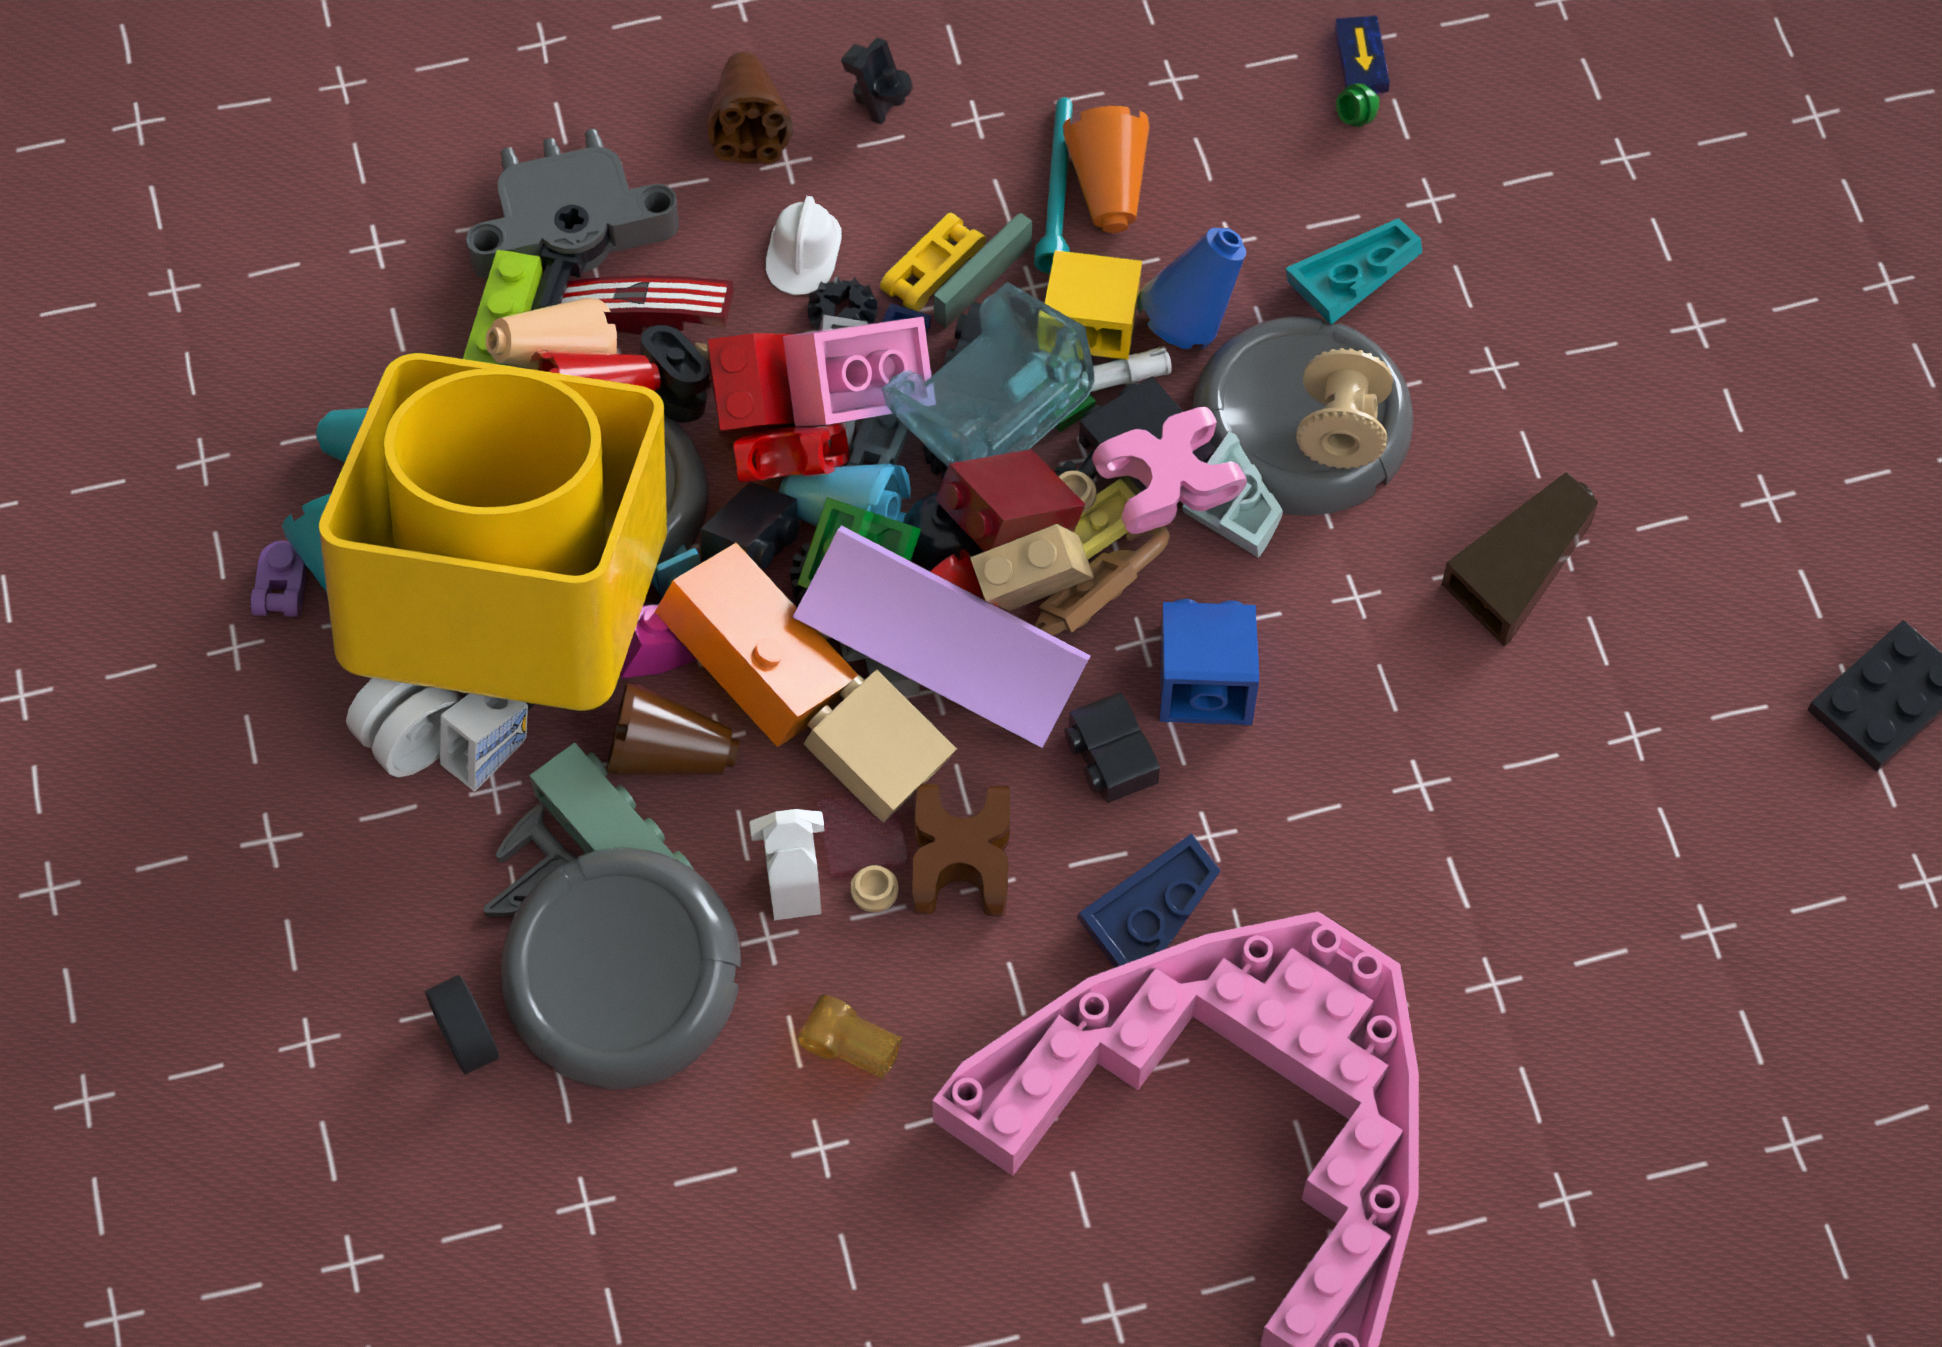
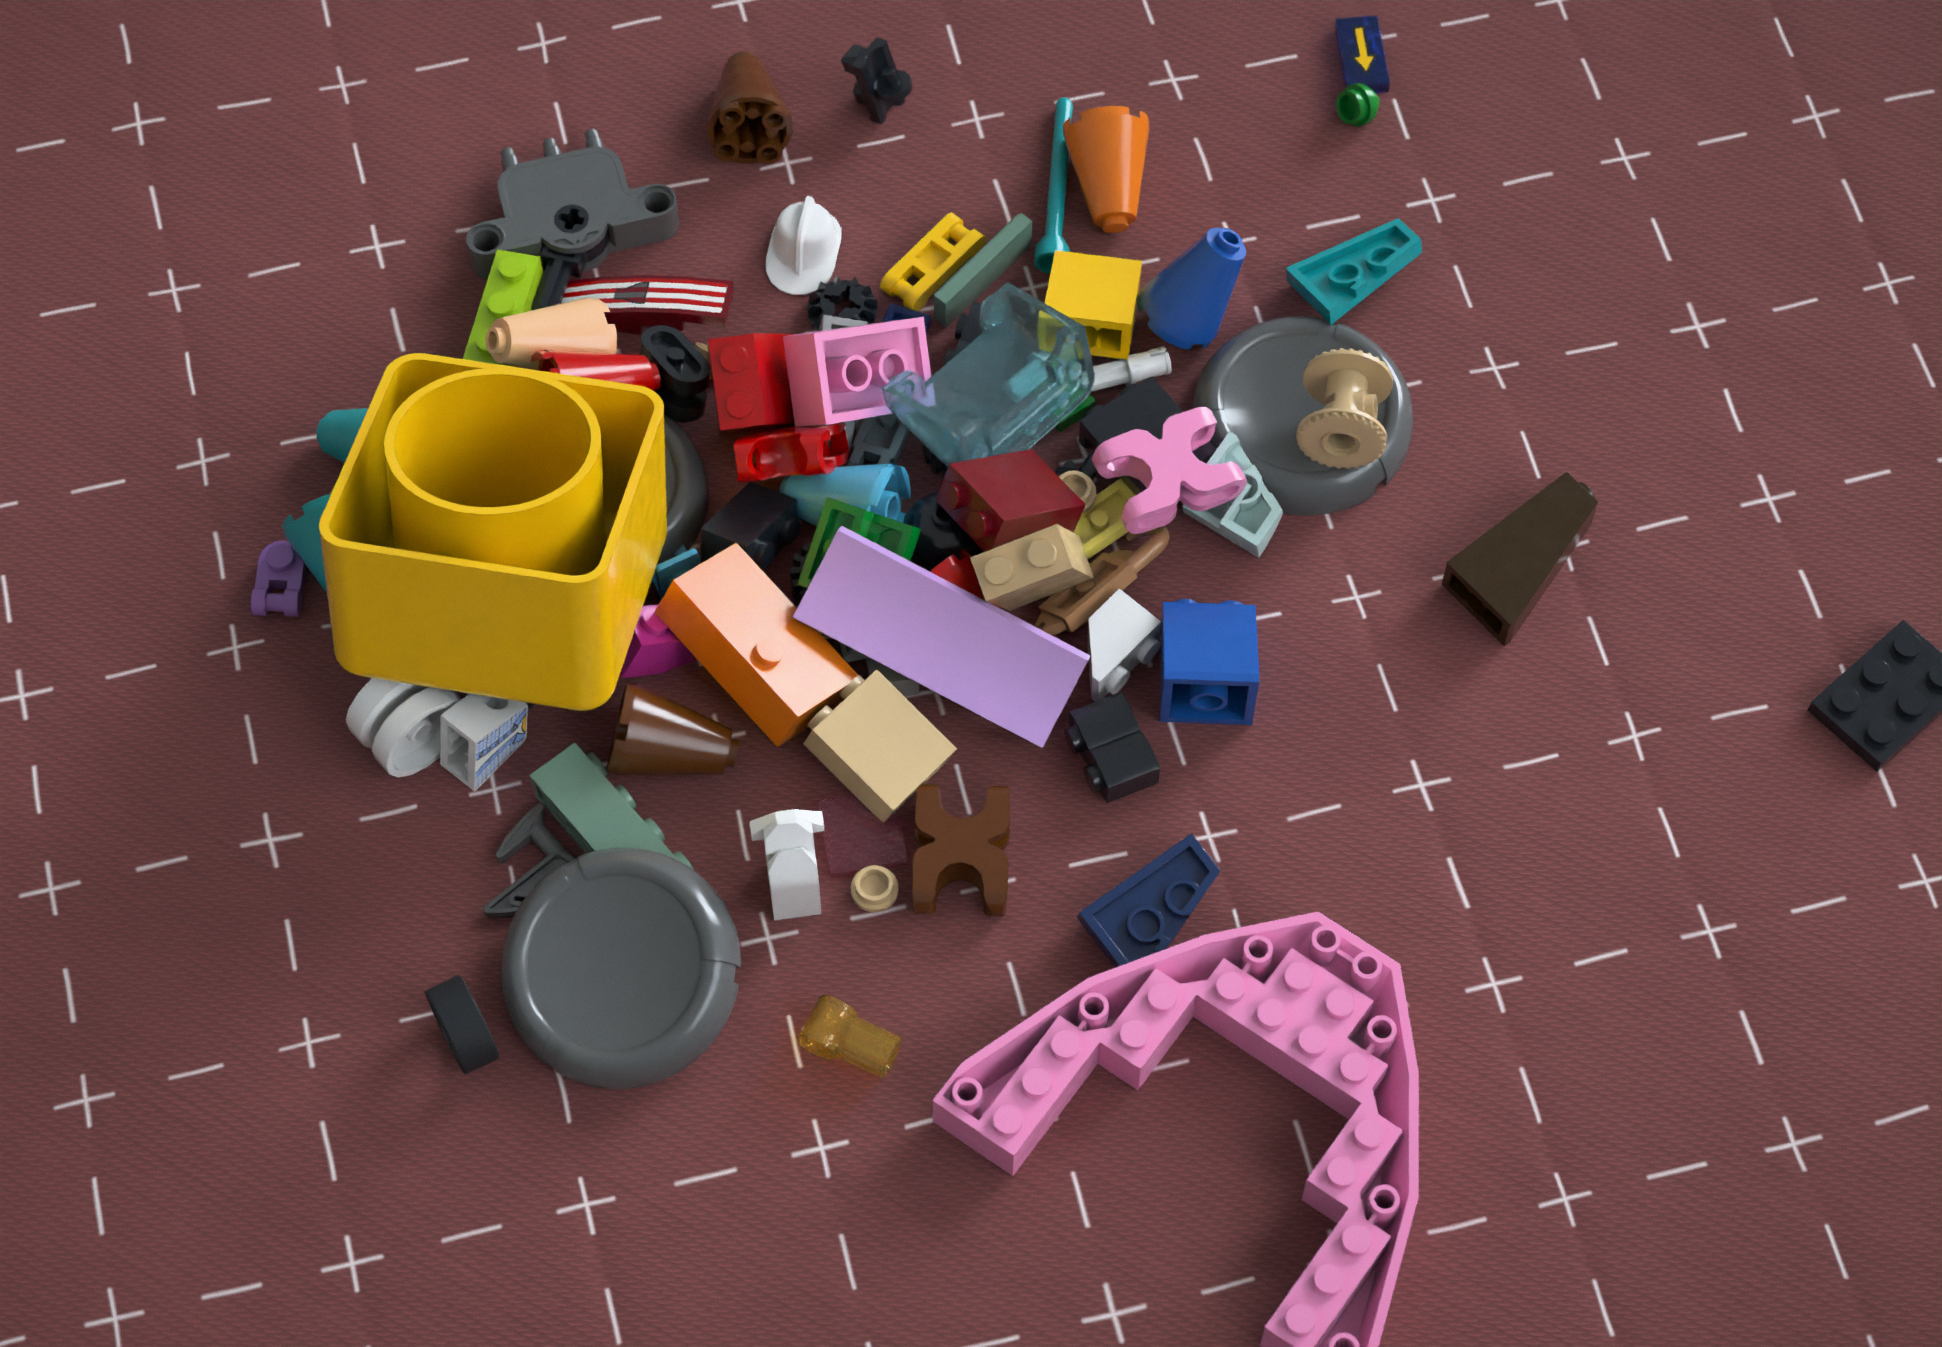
(1117, 641): none -> white slope

